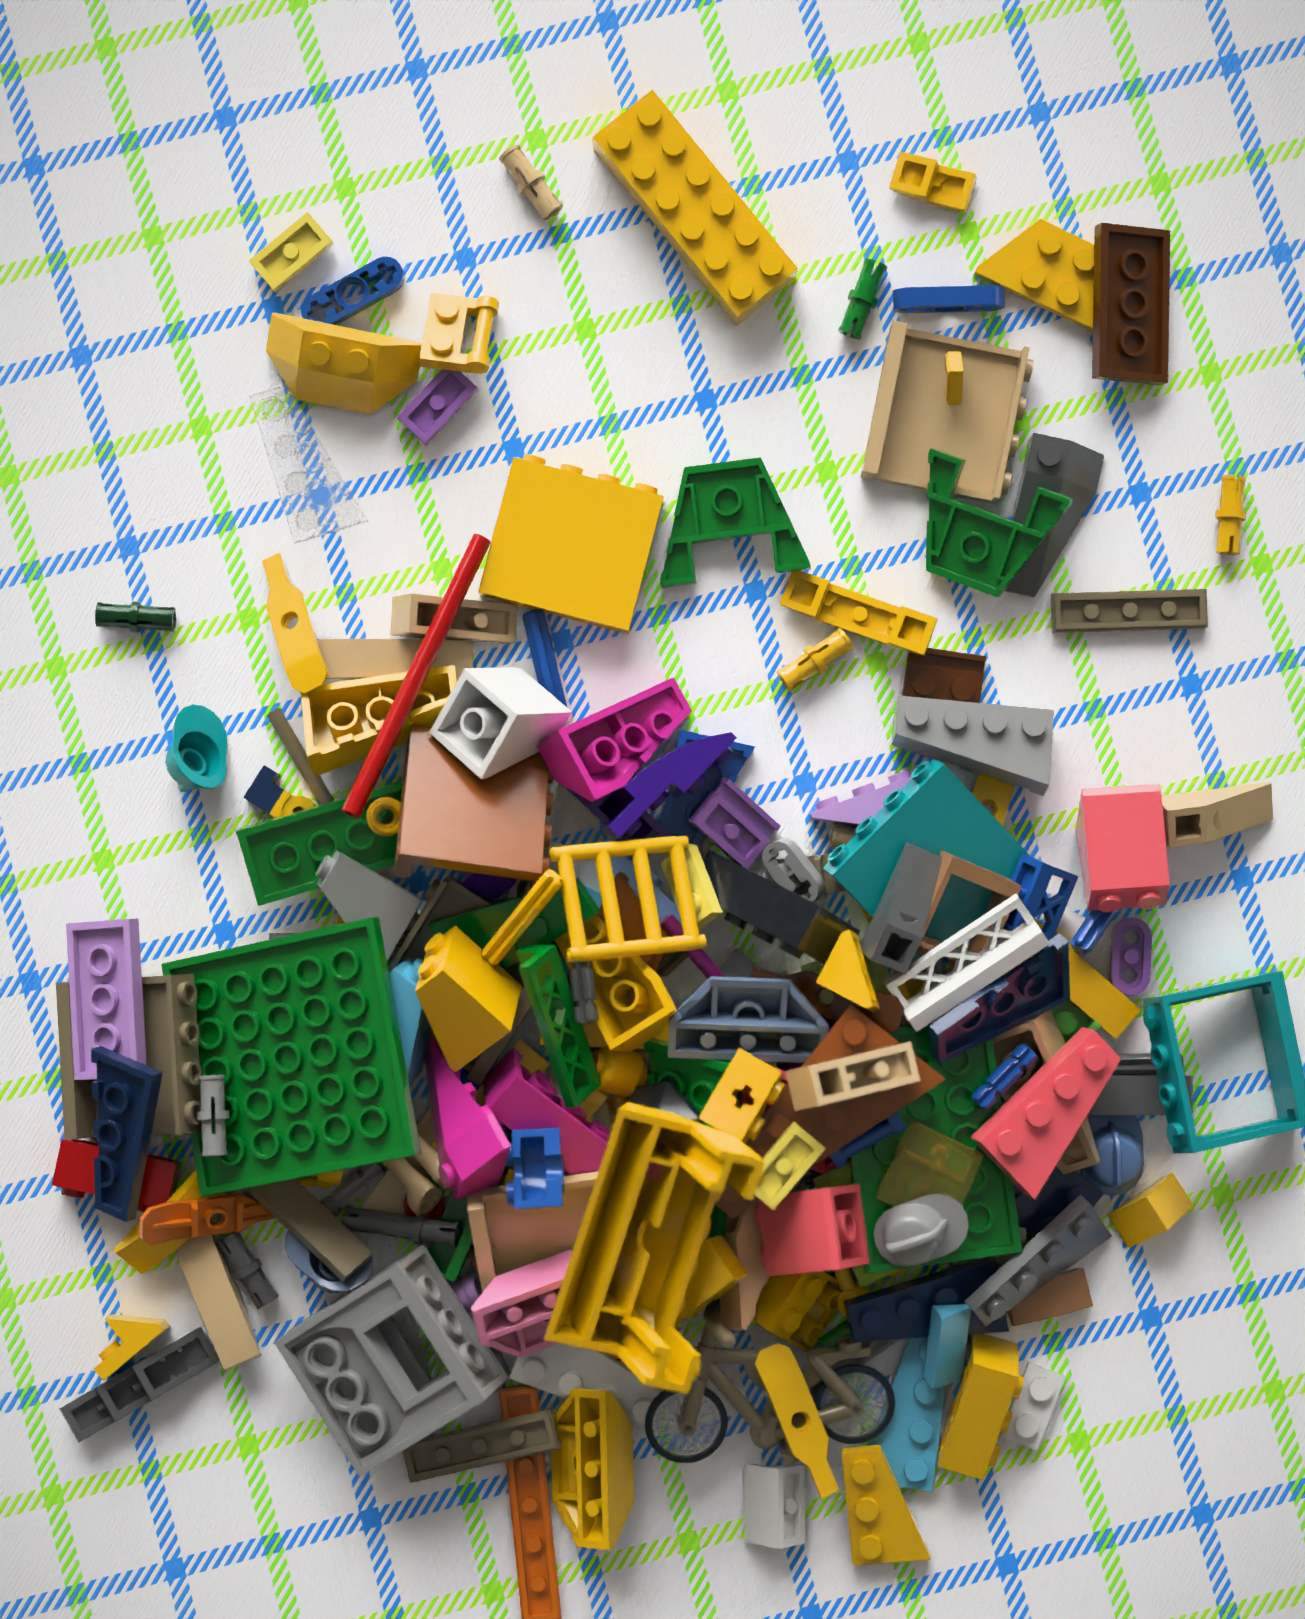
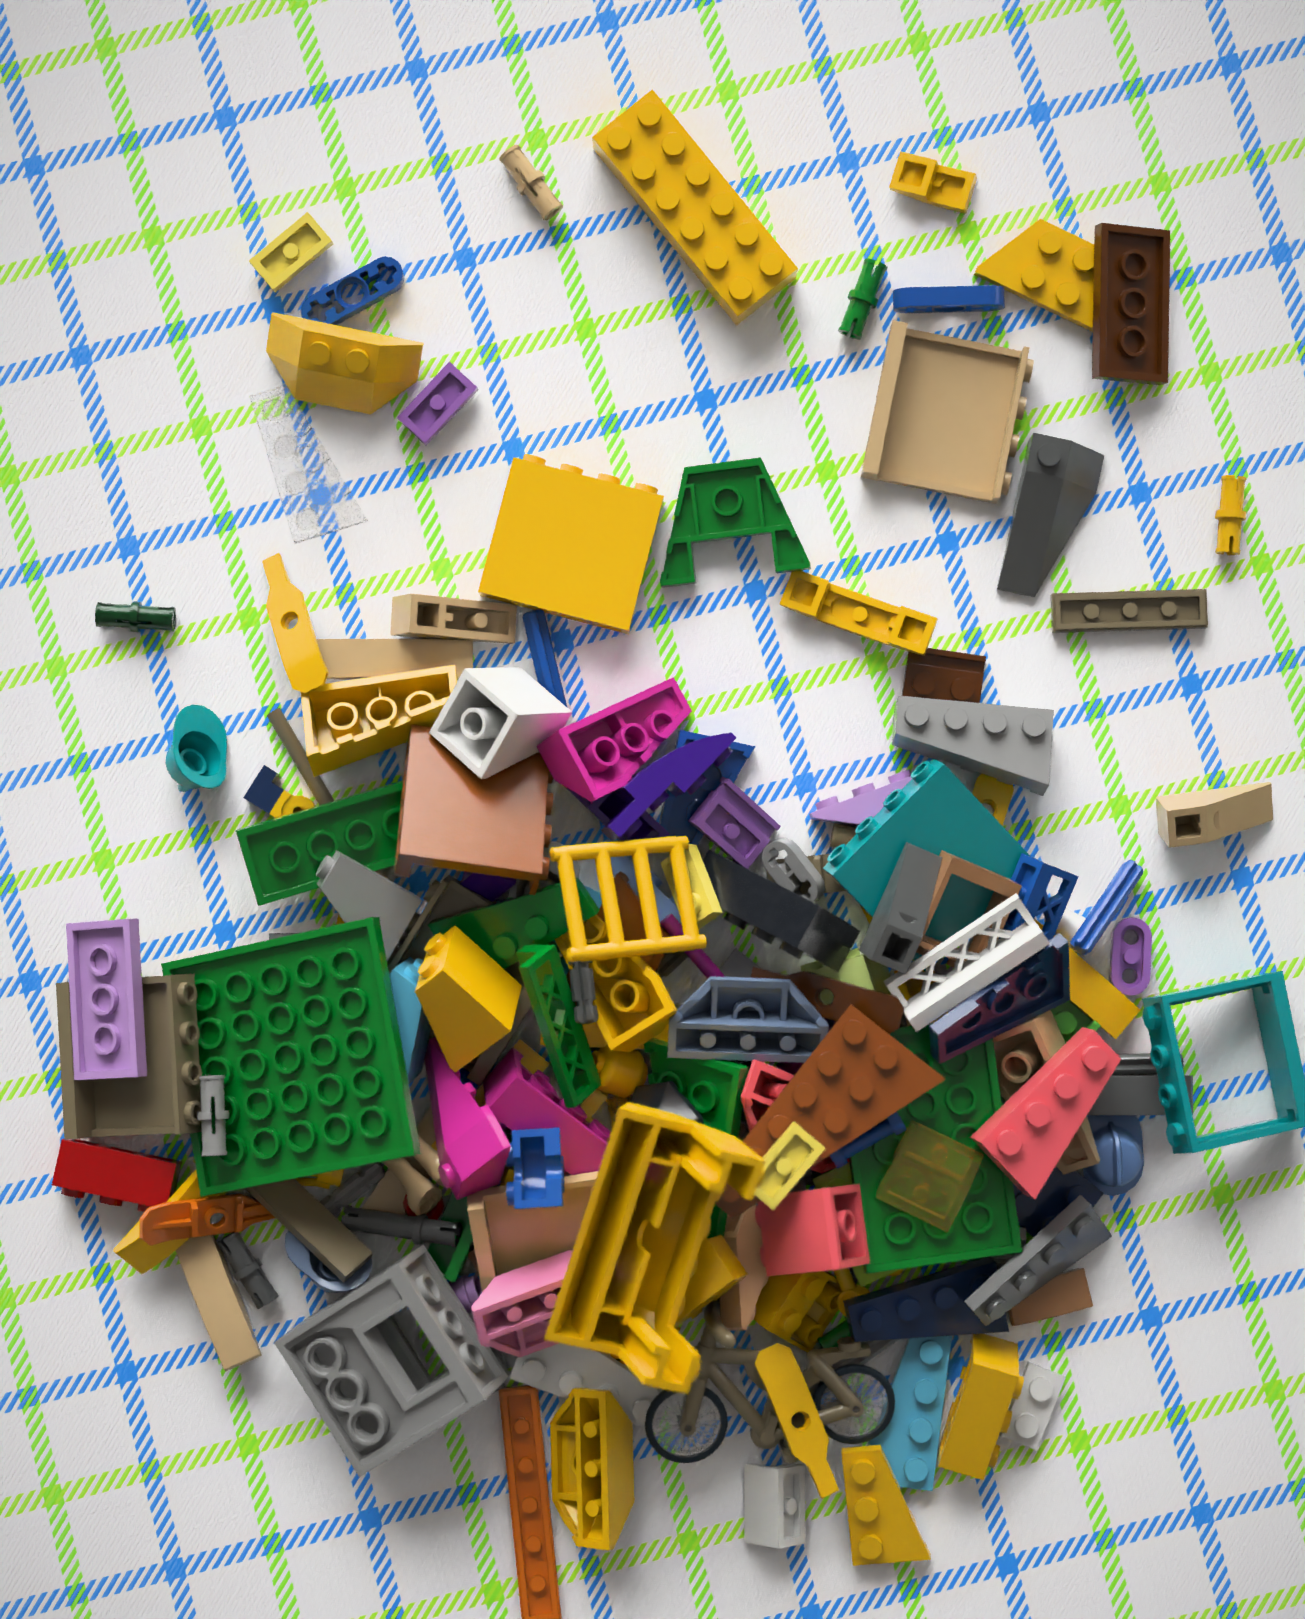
(126, 1113): dark blue wing -> none
(134, 1333): yellow slope -> none
(139, 1384): dark grey slope -> none
(372, 816): yellow plate -> none
(416, 676): red piece -> none
(446, 330): yellow plate -> none
(482, 1445): dark tan tile -> none
(522, 917): yellow axle -> none
(743, 1073): yellow brick -> none
(815, 659): yellow pin -> none
(848, 972): yellow slope -> none
(852, 1076): tan slope -> none
(921, 1230): light grey piece -> none
(946, 1344): medium azure slope -> none
(955, 372): yellow tile -> none
(977, 544): green wing -> none
(1004, 1077): blue axle -> none
(1122, 847): coral slope -> none
(1151, 1211): yellow slope -> none

